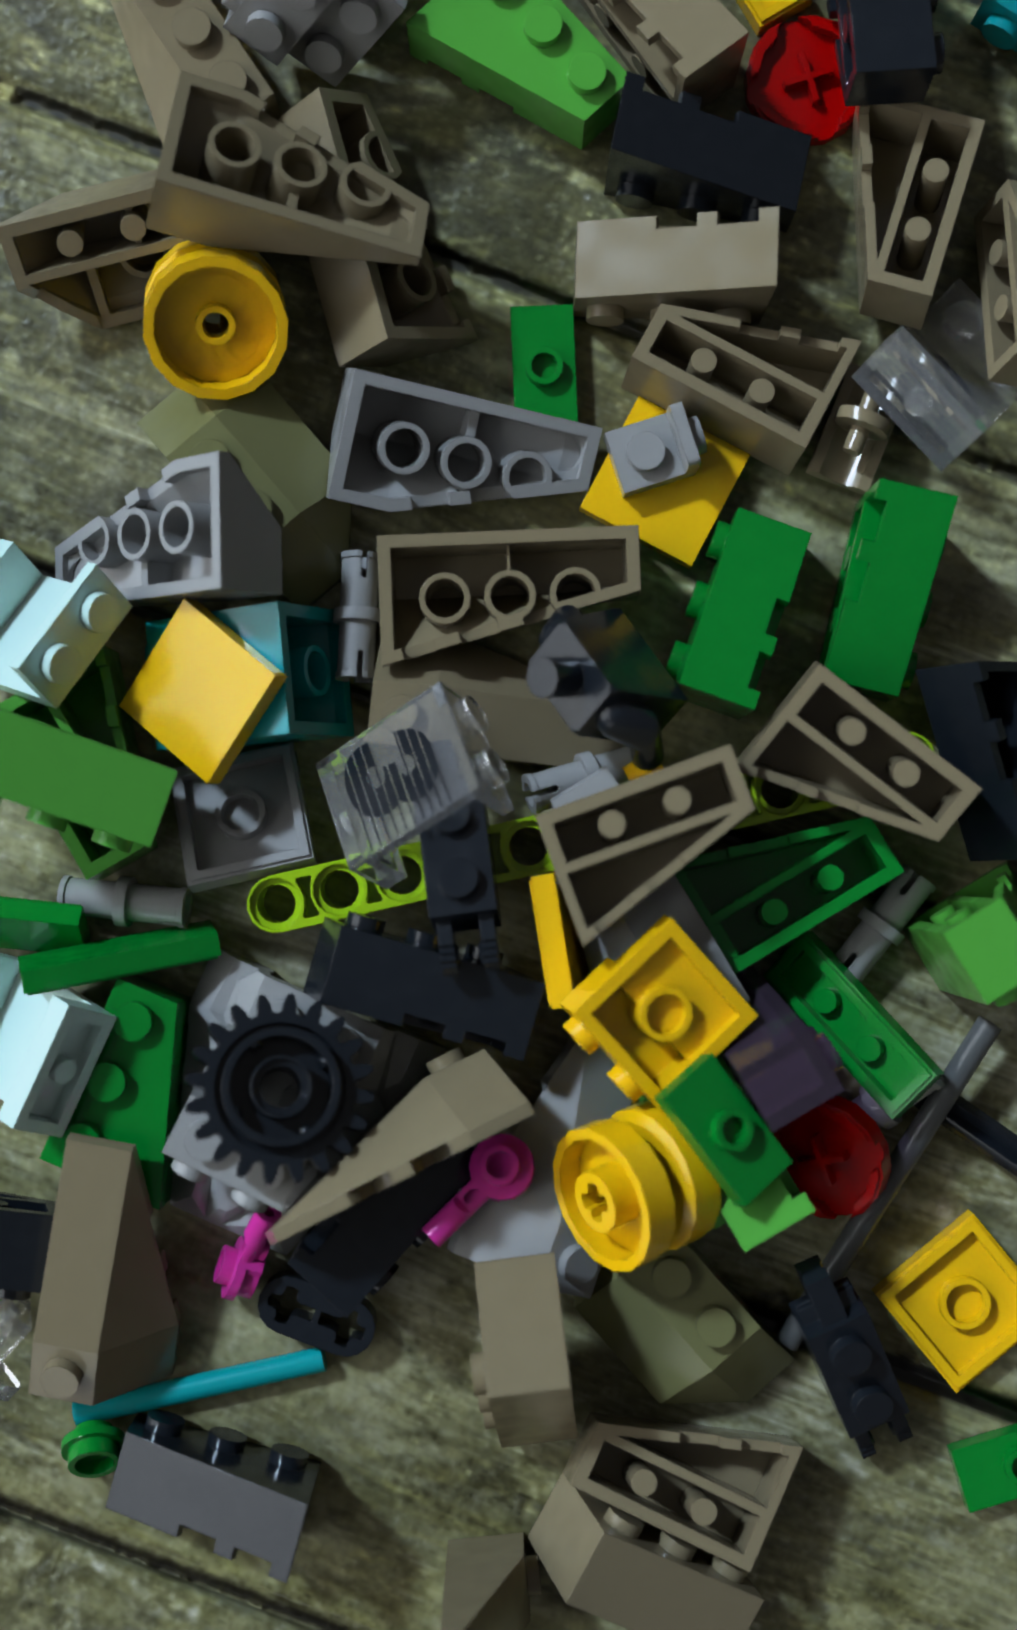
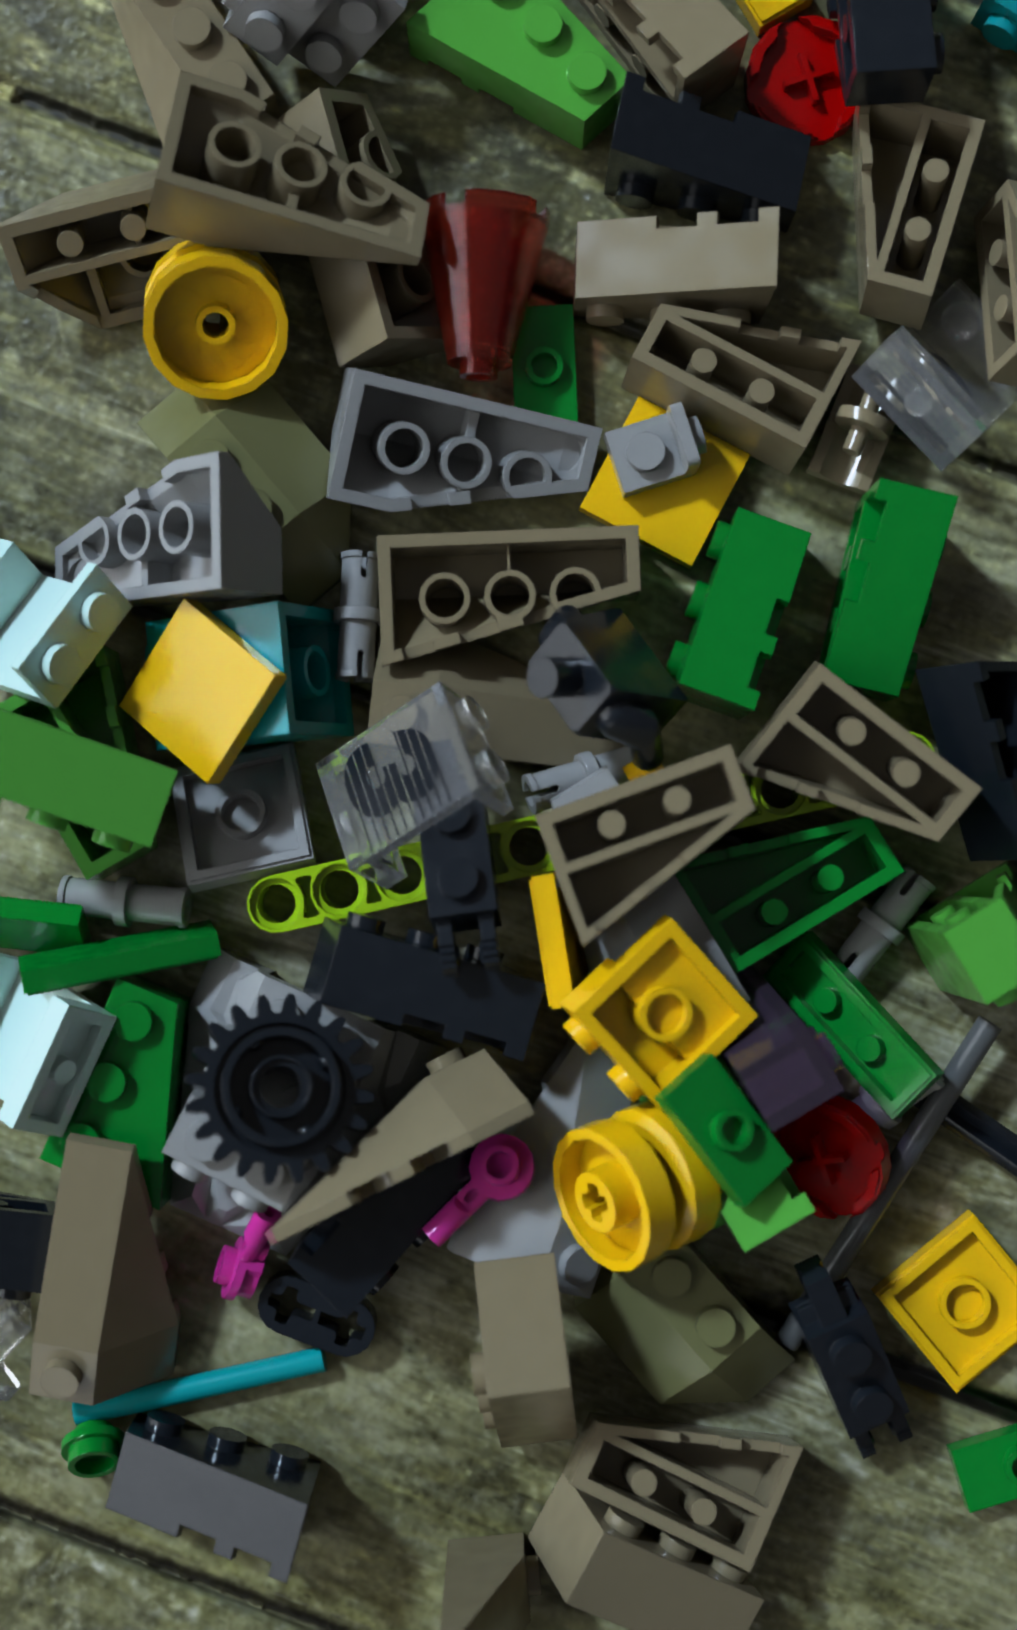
(483, 275): none -> clear red cone

